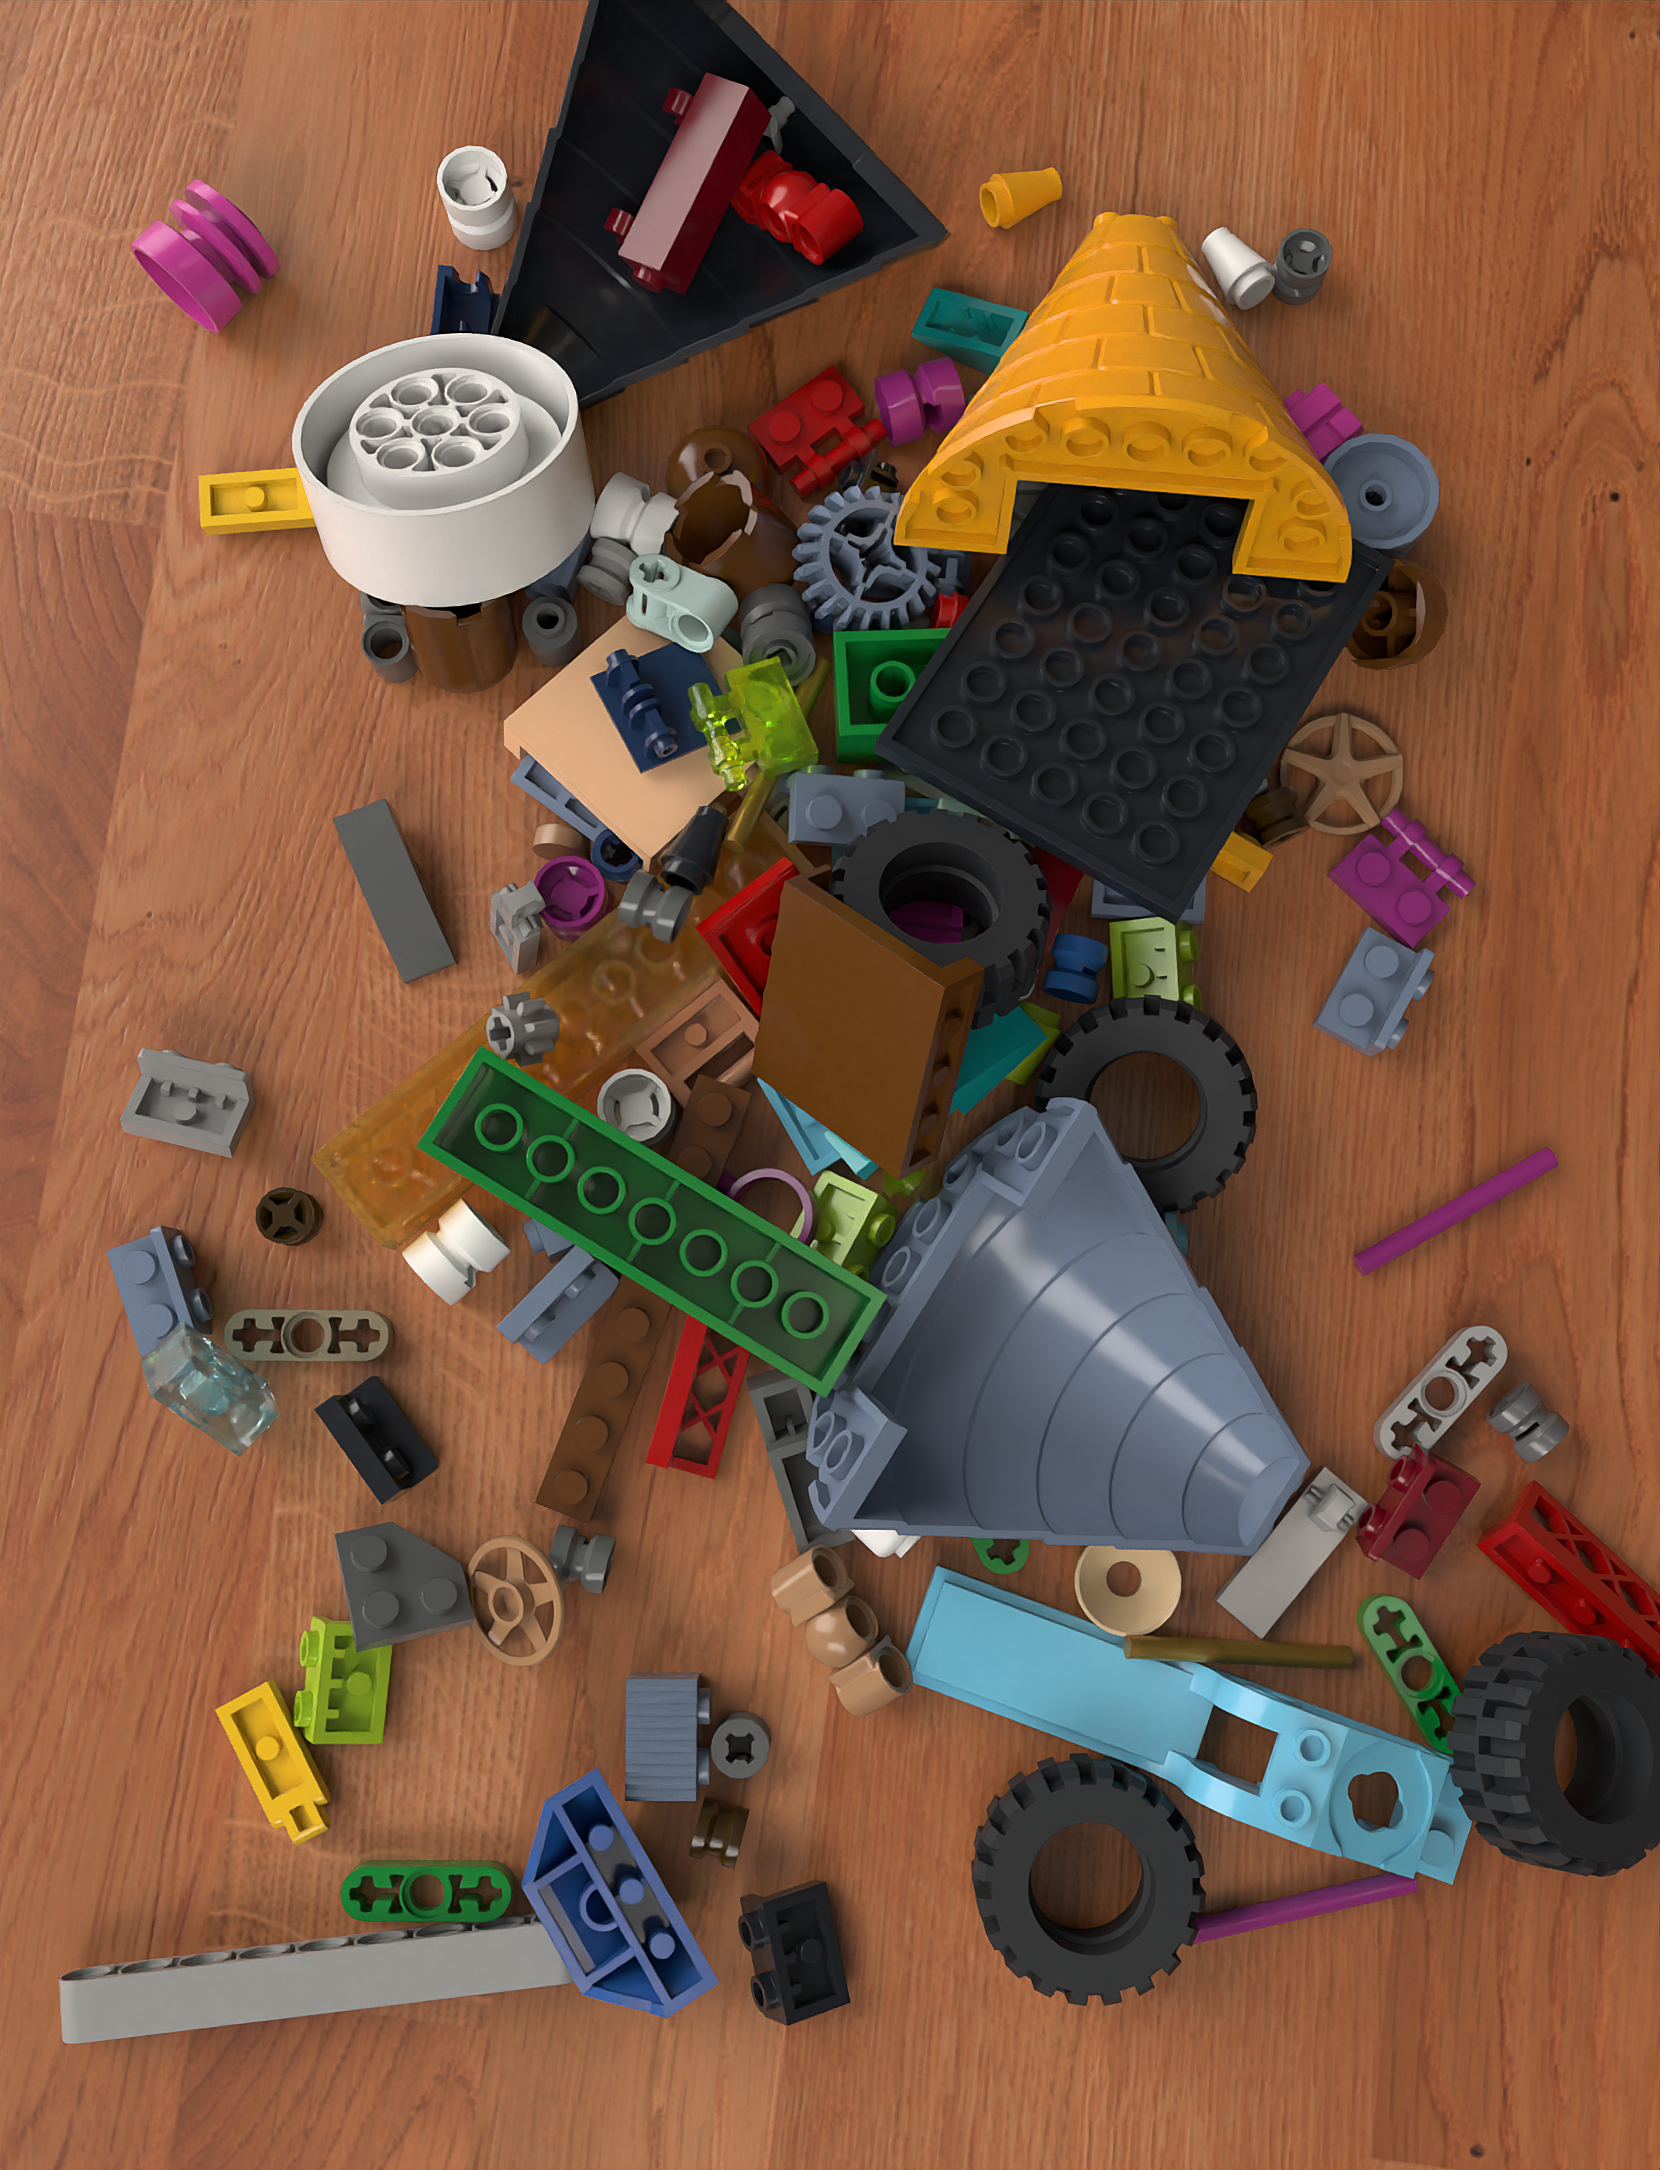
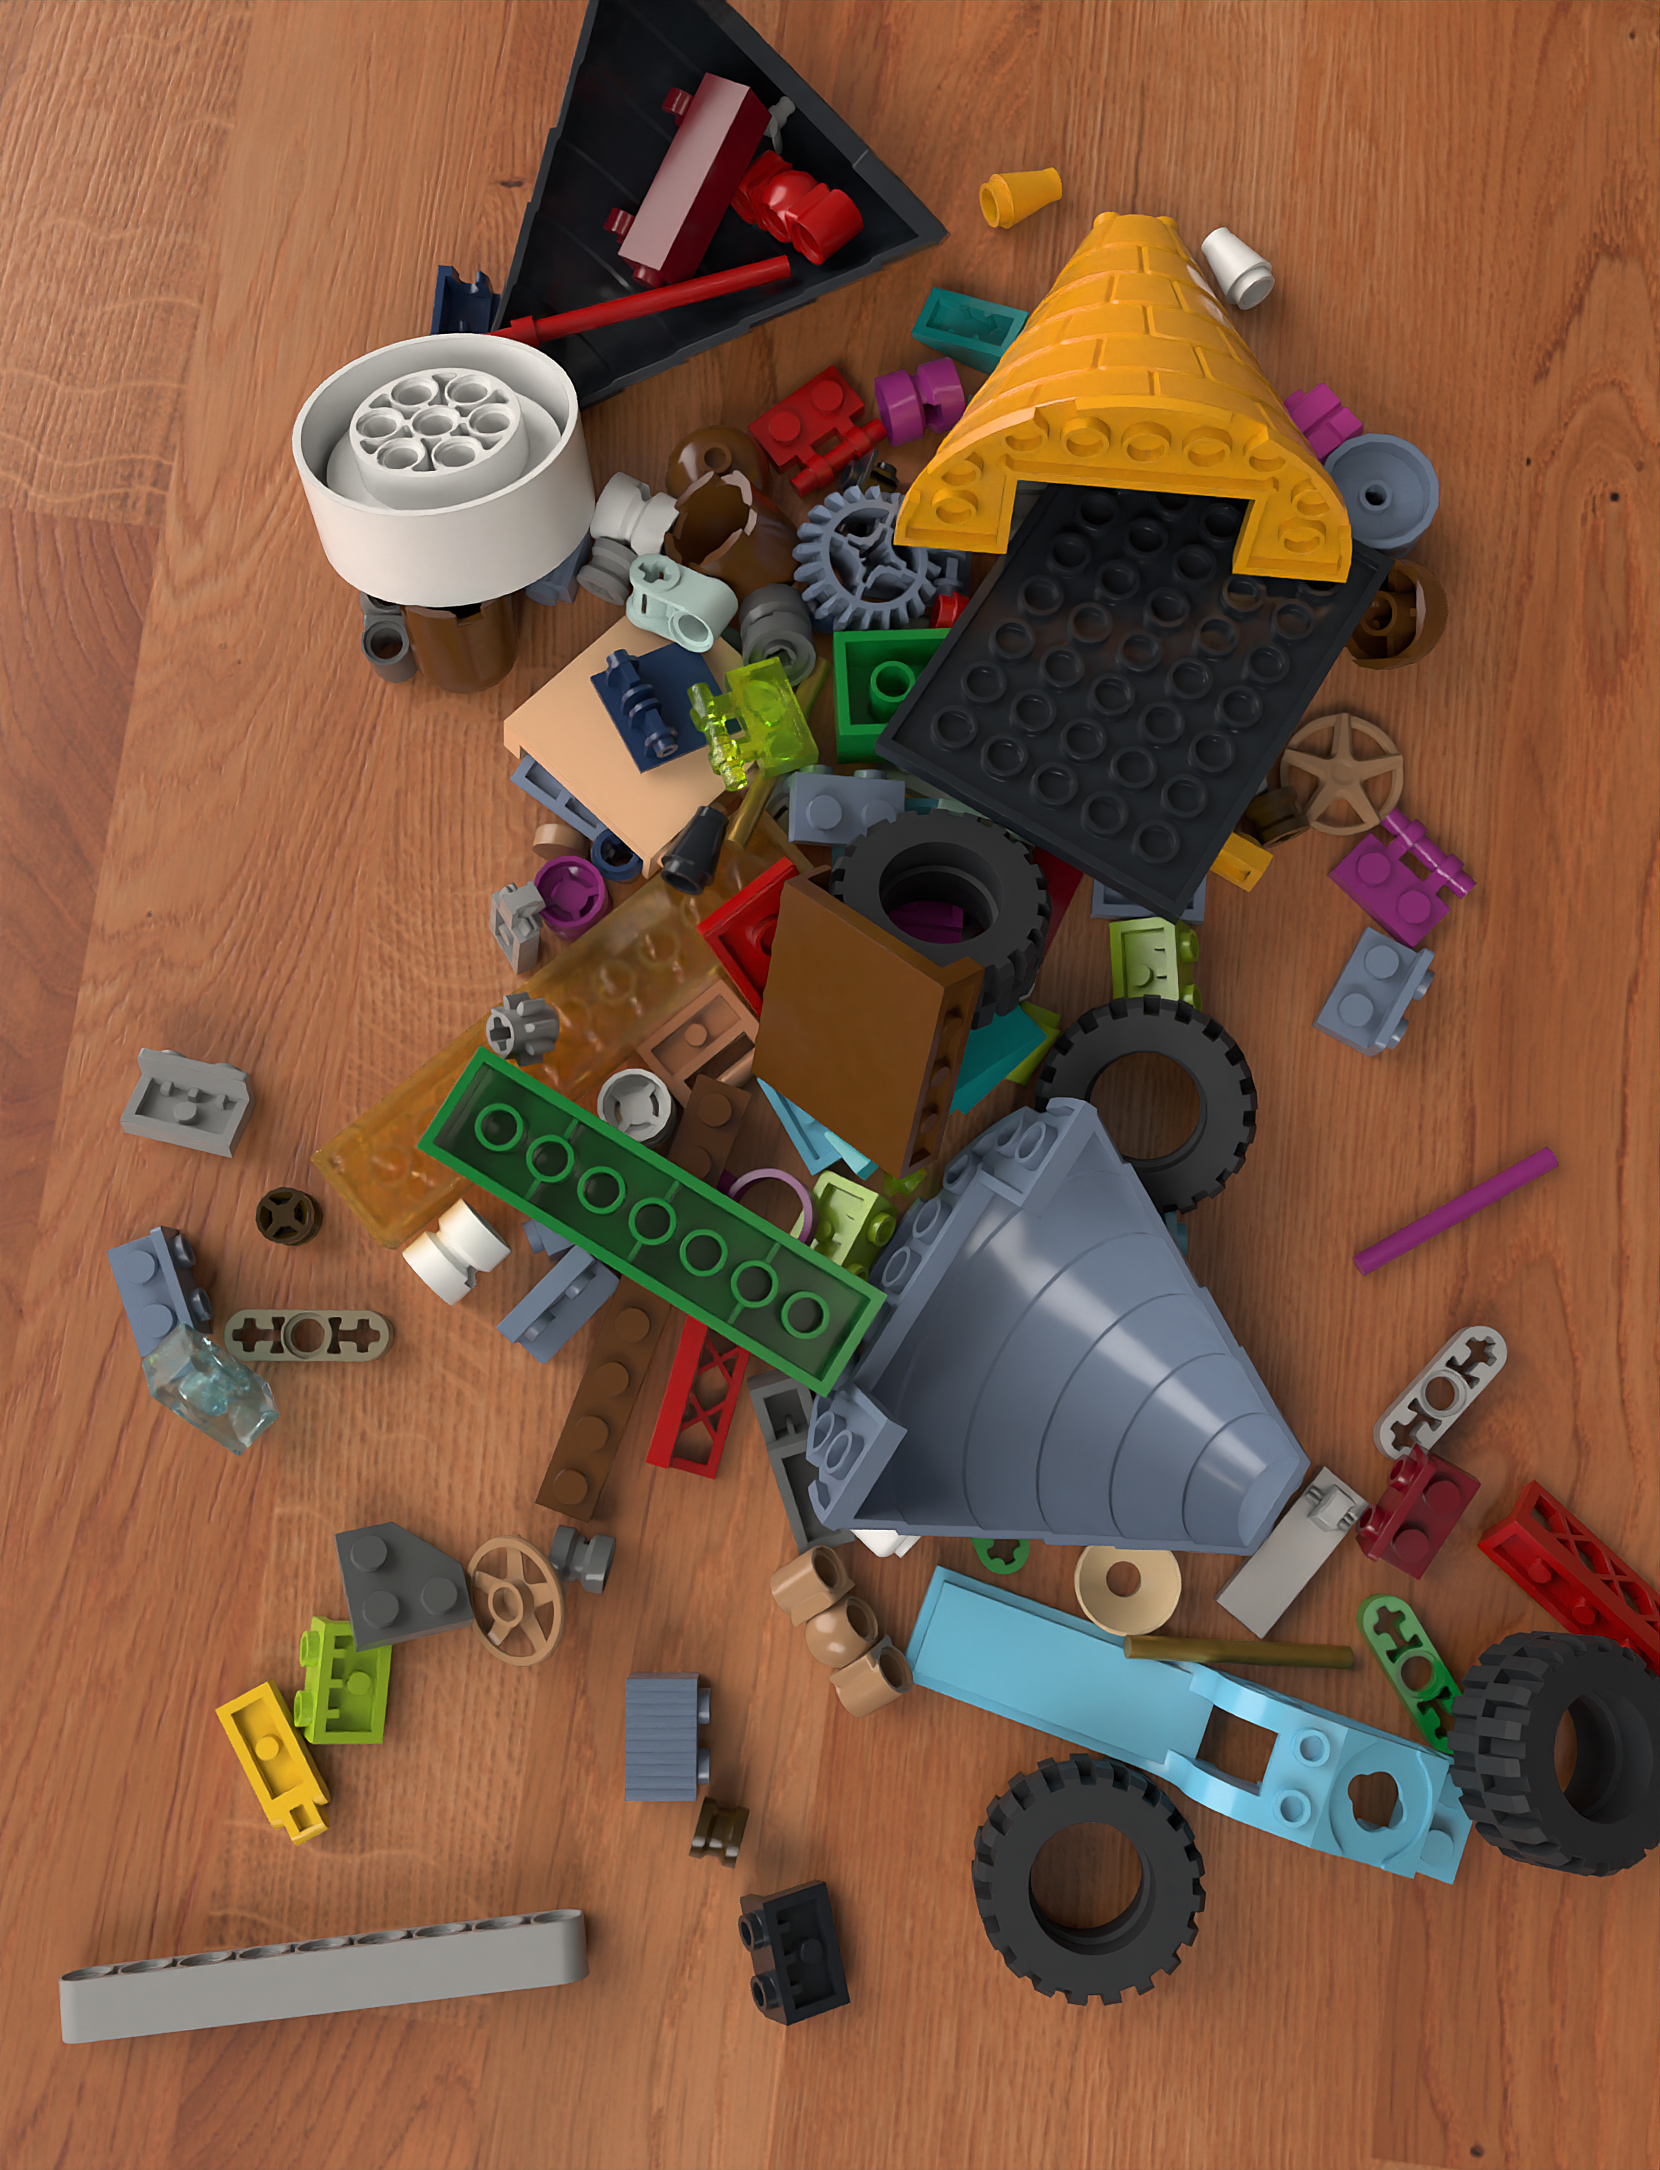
(210, 253): dark pink wheel -> none
(253, 501): yellow hinge -> none
(378, 1439): black bracket -> none
(385, 1876): green beam -> none
(395, 890): dark grey slope -> none
(477, 197): white wheel -> none
(552, 631): dark grey brick -> none
(610, 1905): blue wedge -> none
(645, 303): none -> red bar
(648, 904): dark grey wheel -> none
(749, 1736): dark grey wheel -> none
(1075, 968): blue wheel -> none
(1300, 253): dark grey wheel -> none
(1303, 1905): magenta bar -> none
(1527, 1422): dark grey wheel -> none

